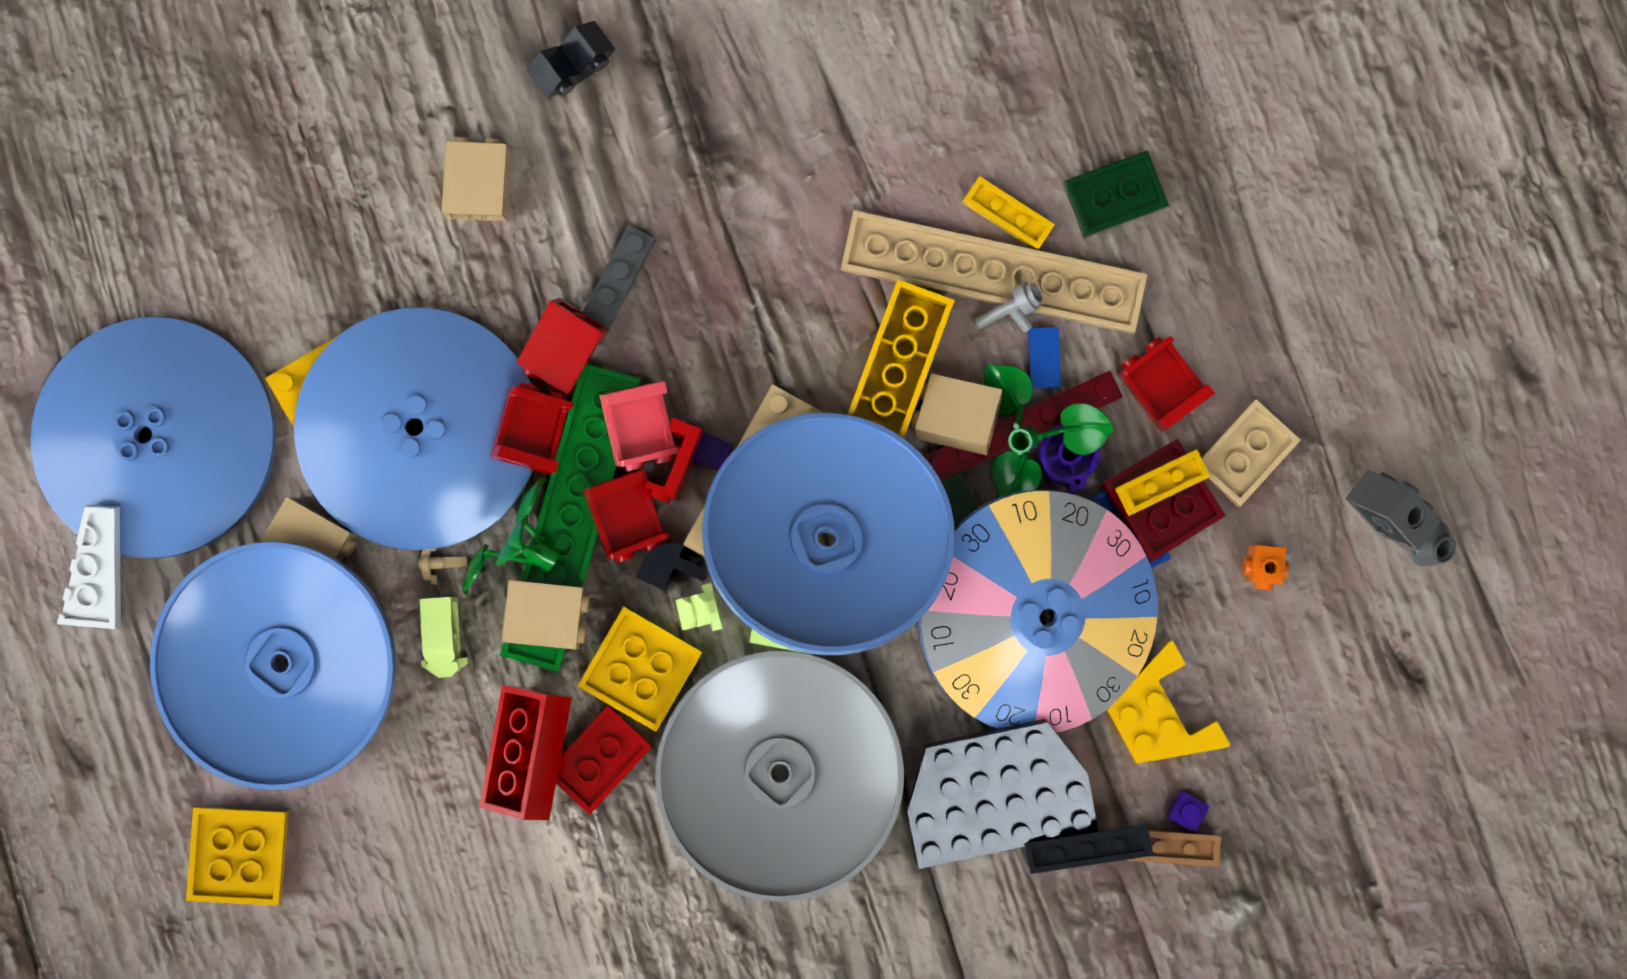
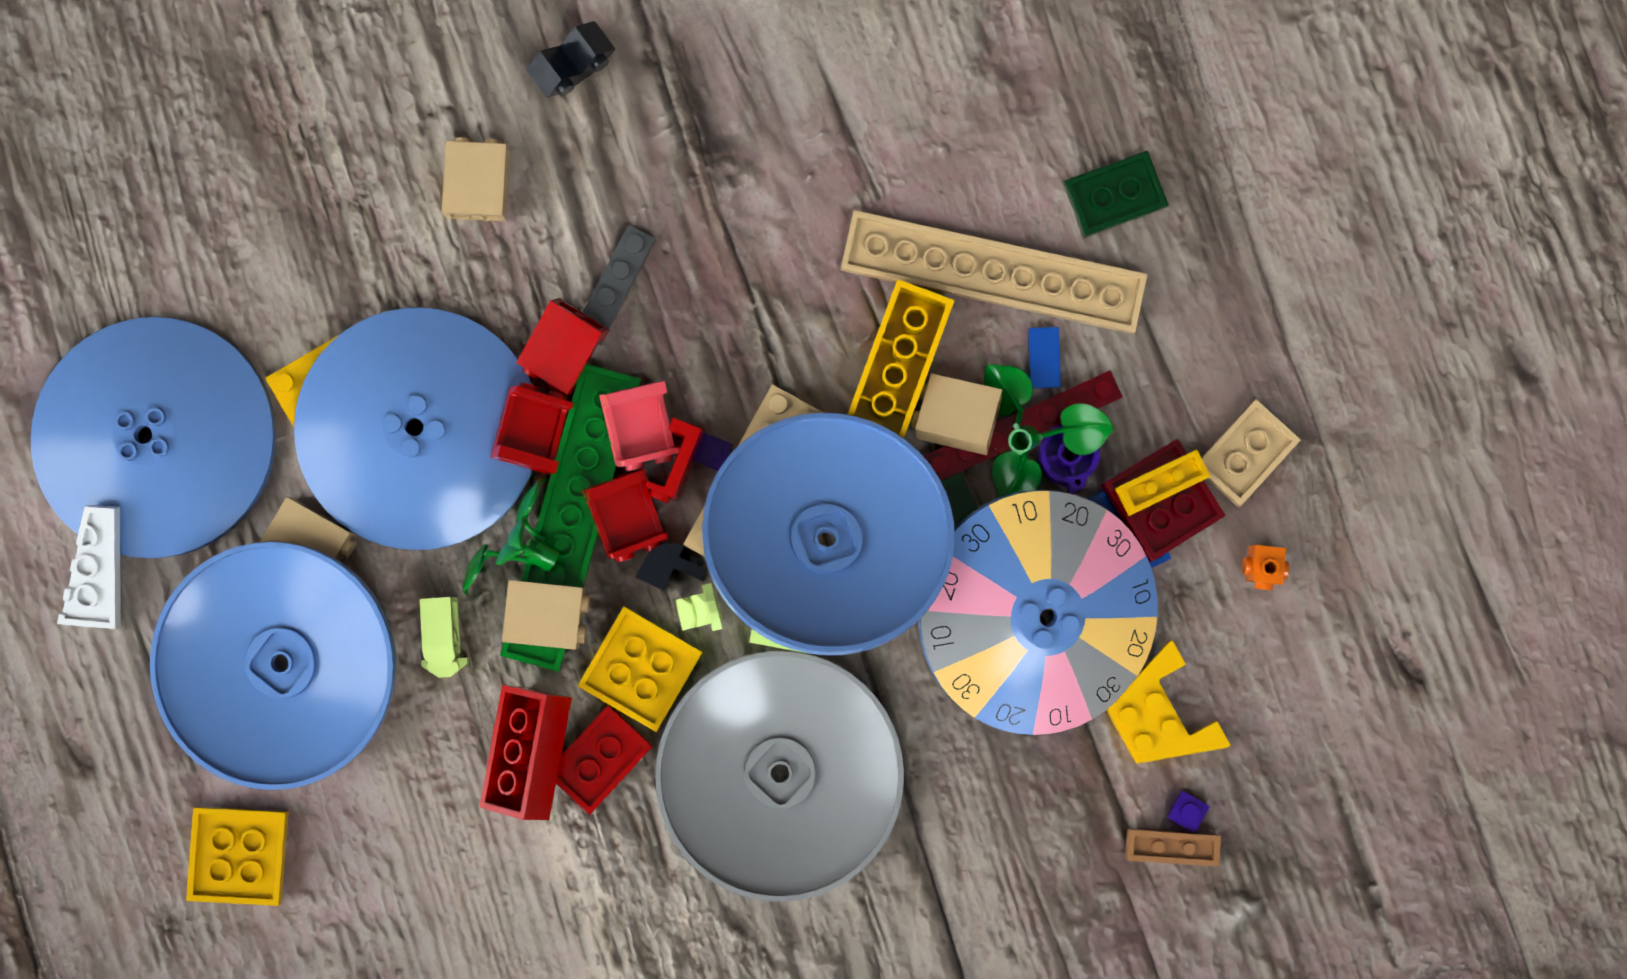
(427, 563): tan piece -> none
(997, 794): plate -> none
(1008, 213): yellow plate -> none
(1025, 301): light grey piece -> none
(1089, 848): black plate -> none
(1164, 383): red panel -> none
(1402, 517): dark grey brick -> none

